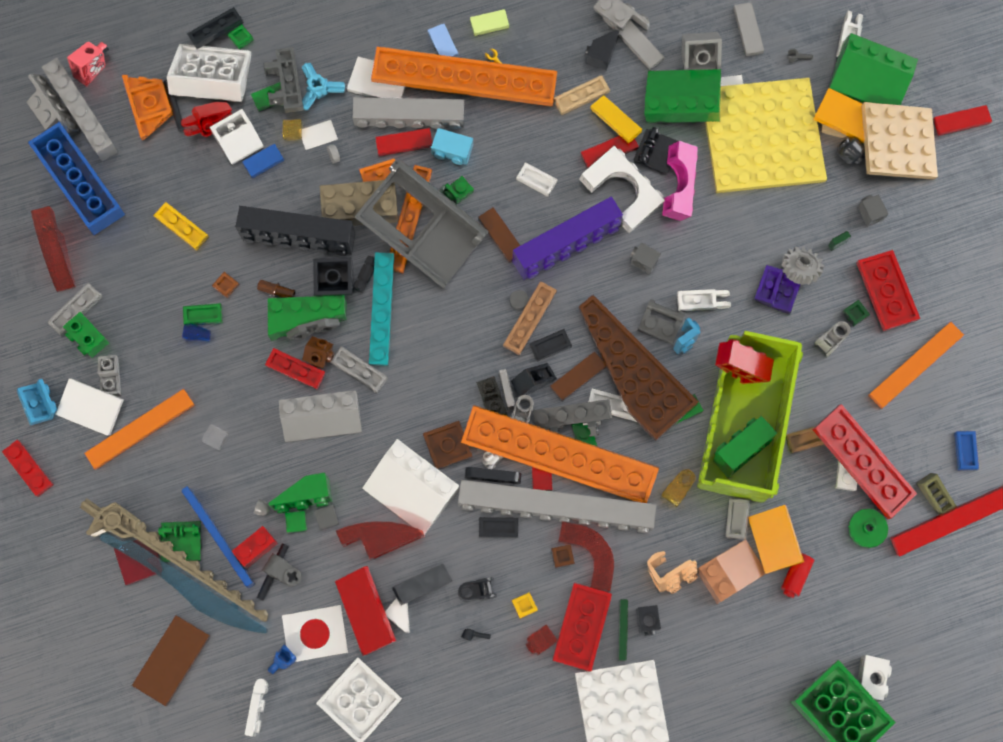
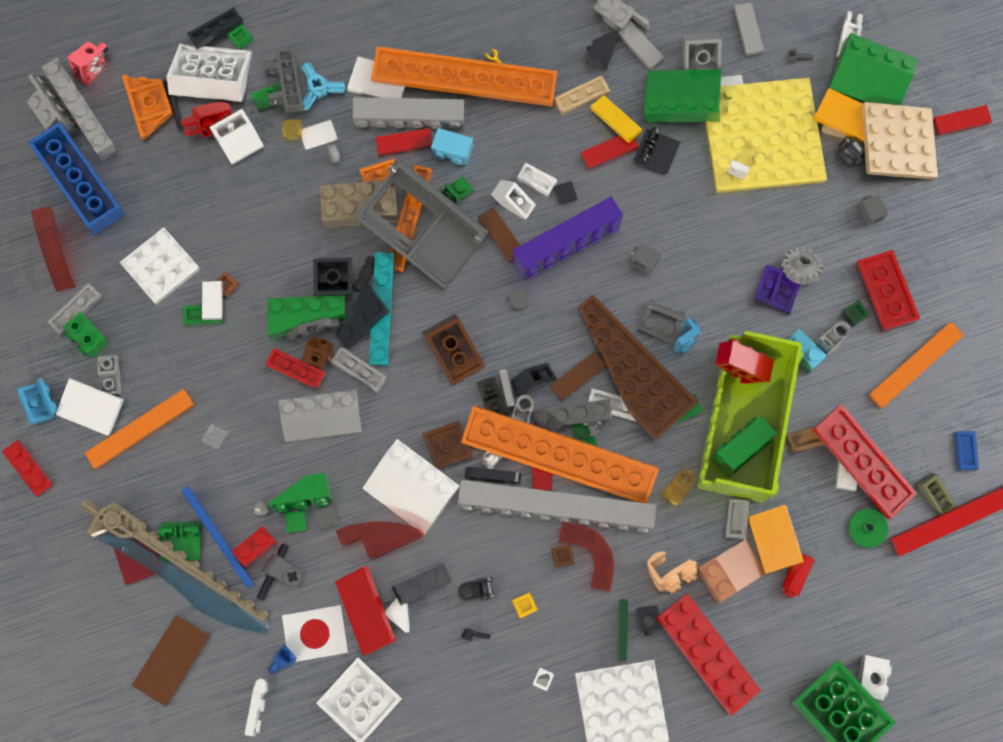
(160, 266): none -> white plate
(181, 226): yellow tile -> none
(195, 333): clear blue cone -> none
(212, 300): none -> white tile
(263, 161): blue tile -> none
(275, 289): reddish brown axle -> none
(295, 230): black brick -> none
(362, 316): none -> black wing
(442, 41): light blue tile -> none
(453, 349): none -> reddish brown slope
(489, 22): yellowish green tile -> none
(498, 527): black tile -> none
(513, 198): none -> white slope
(530, 318): medium nougat plate -> none
(541, 640): clear red brick -> none
(543, 679): none -> white sticker
(550, 345): black tile -> none
(565, 192): none -> black tile
(582, 627): red plate -> none
(616, 165): white arch -> none
(683, 160): arch -> none
(702, 300): white hinge -> none
(708, 654): none -> red plate
(738, 169): none -> white tile
(812, 353): none -> medium azure brick
(839, 240): dark green tile -> none

